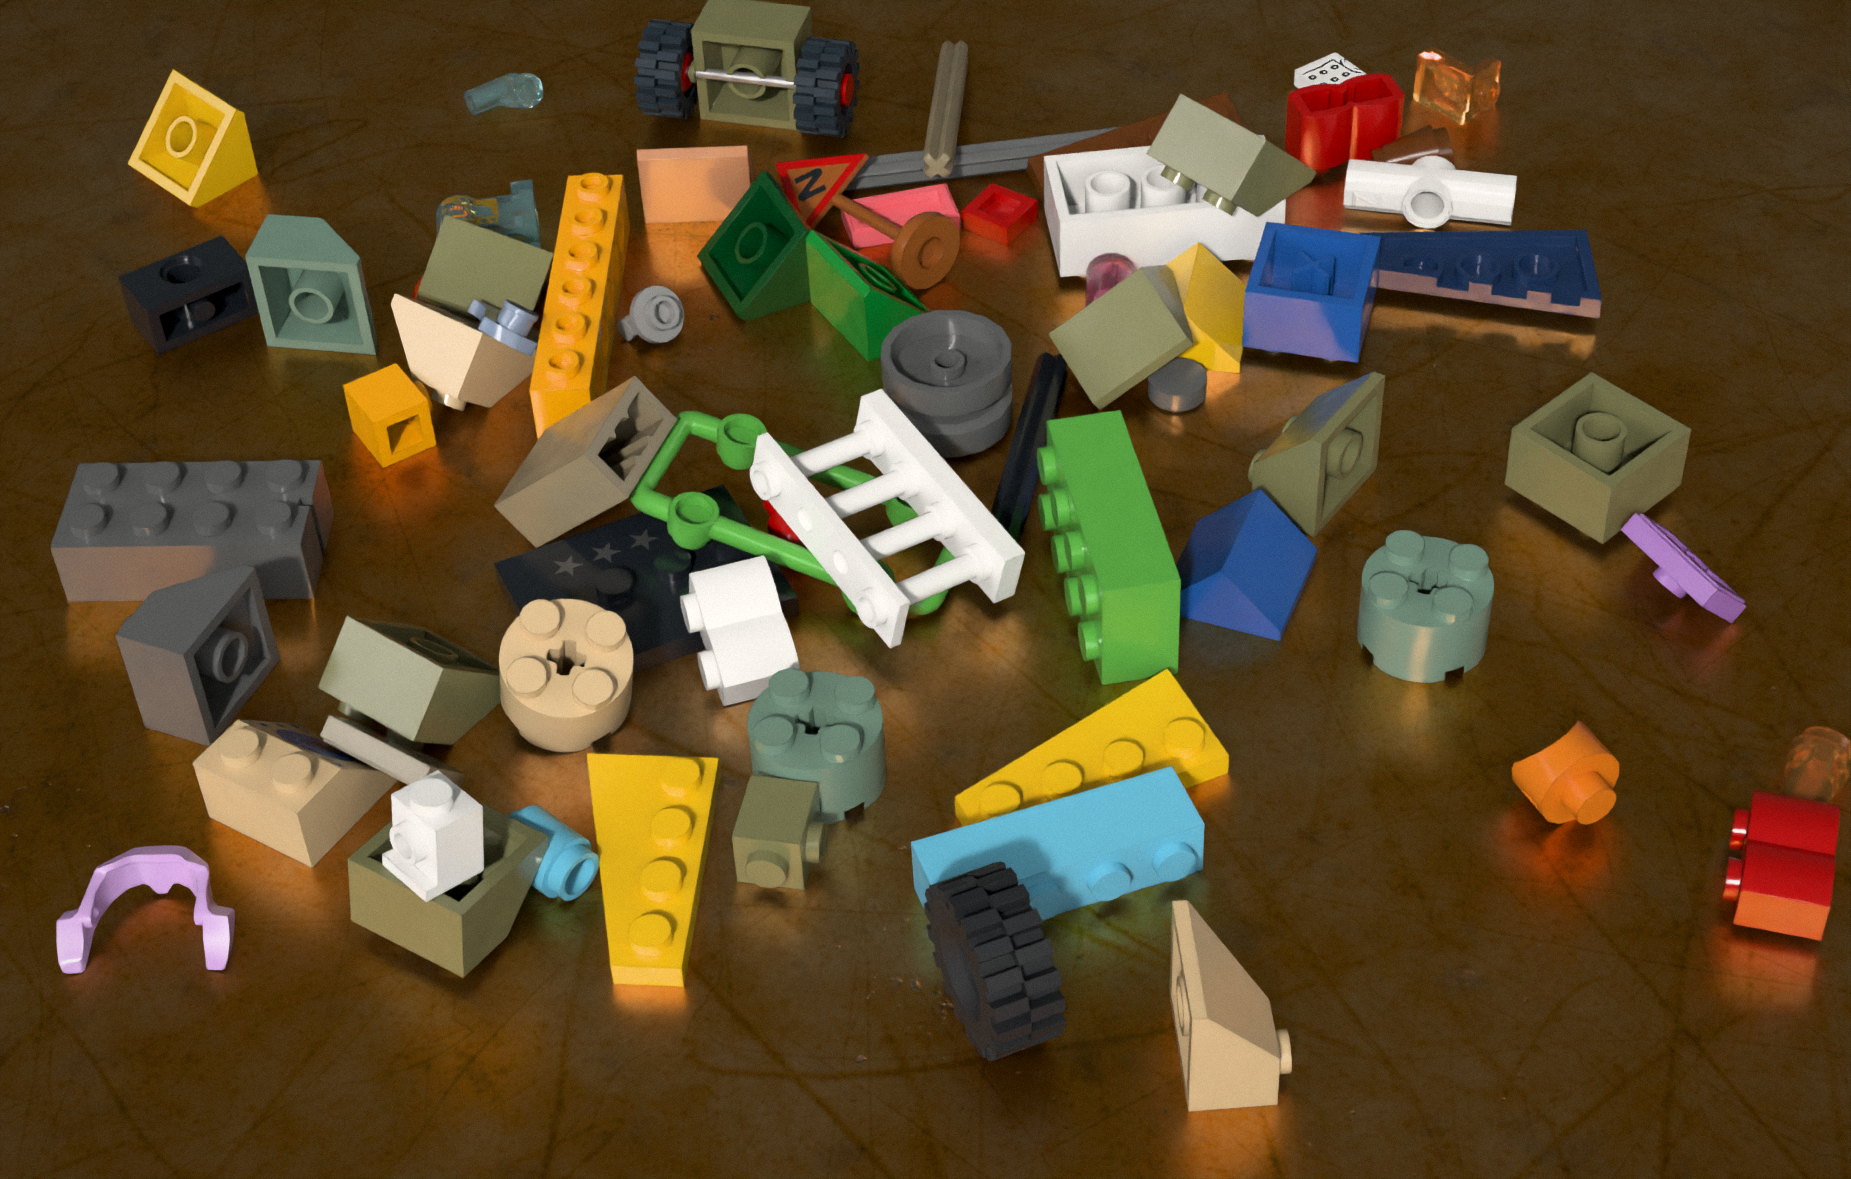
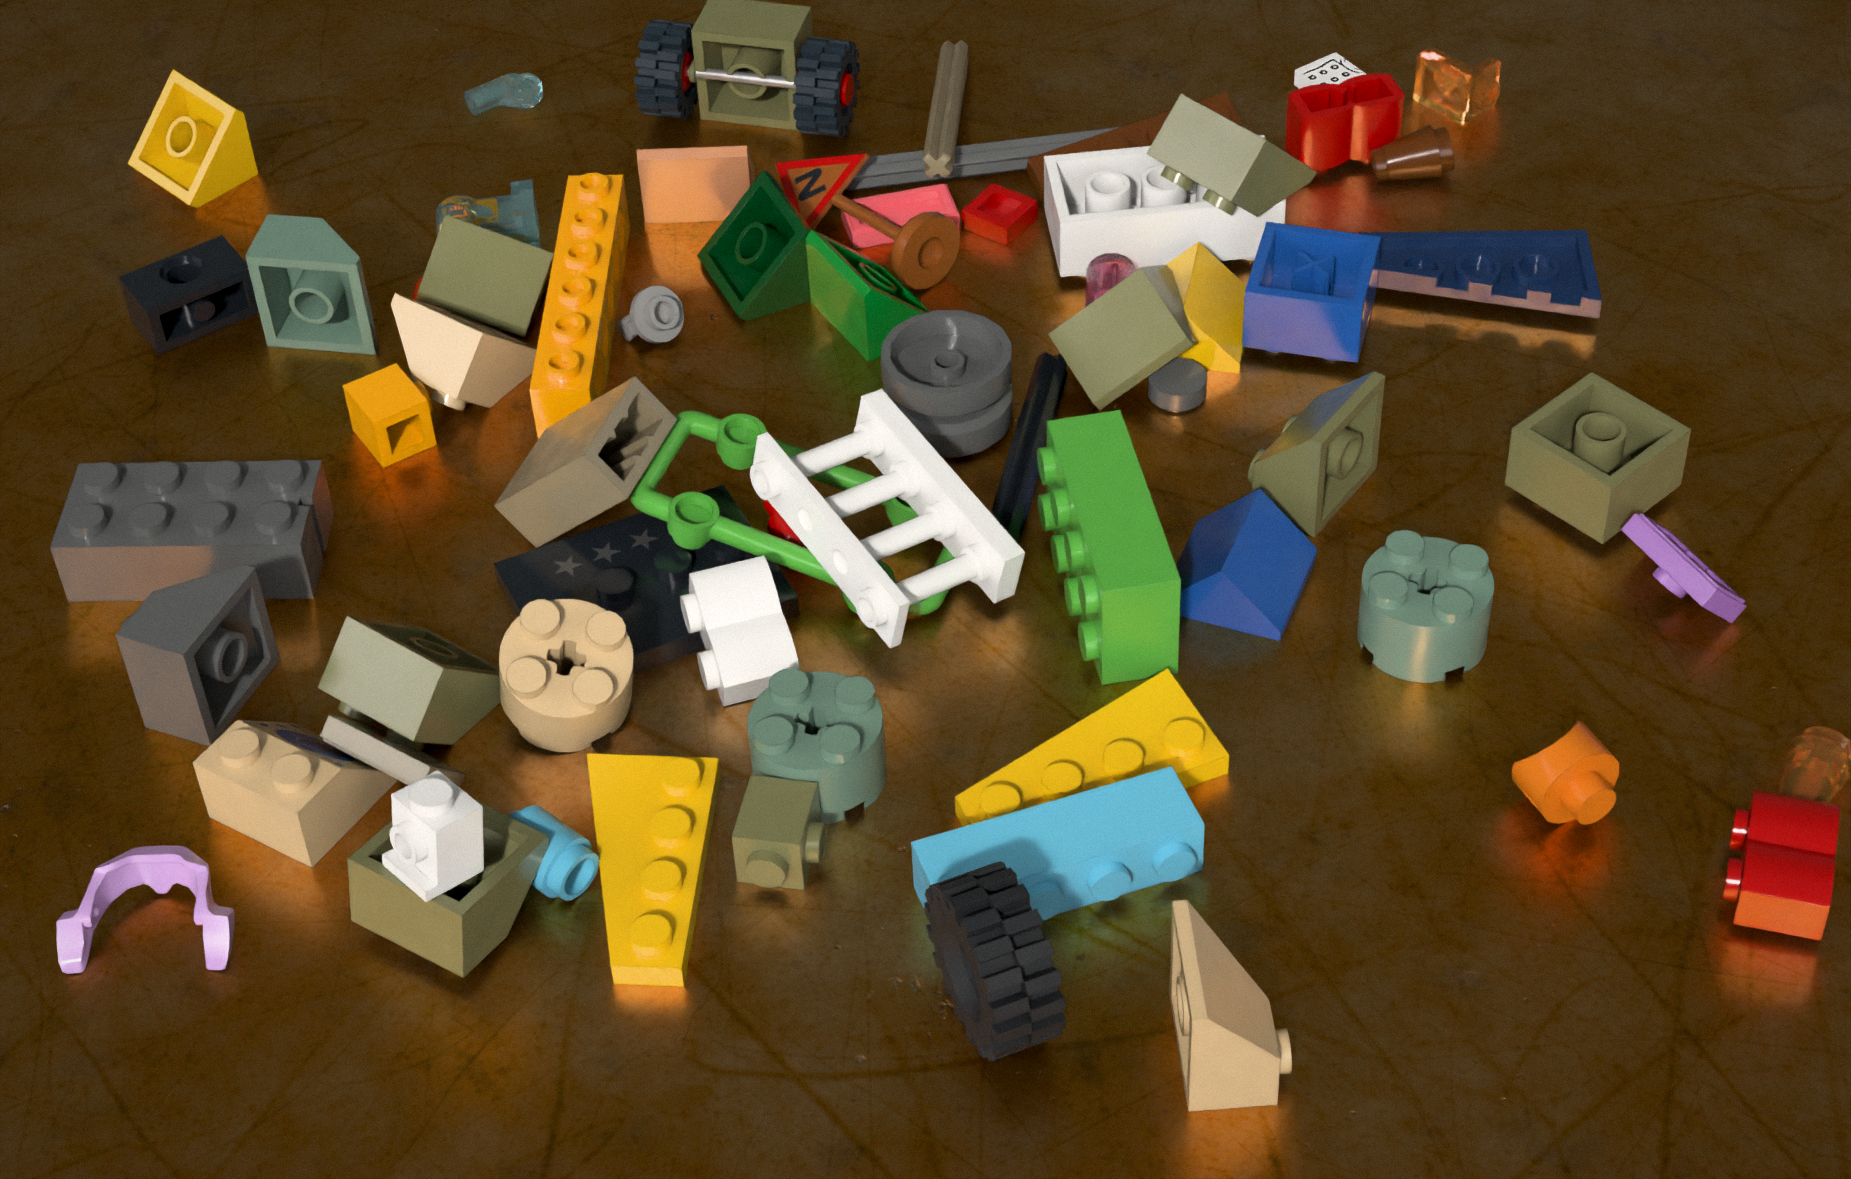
(509, 326): sand blue piece -> none
(1409, 187): white piece -> none

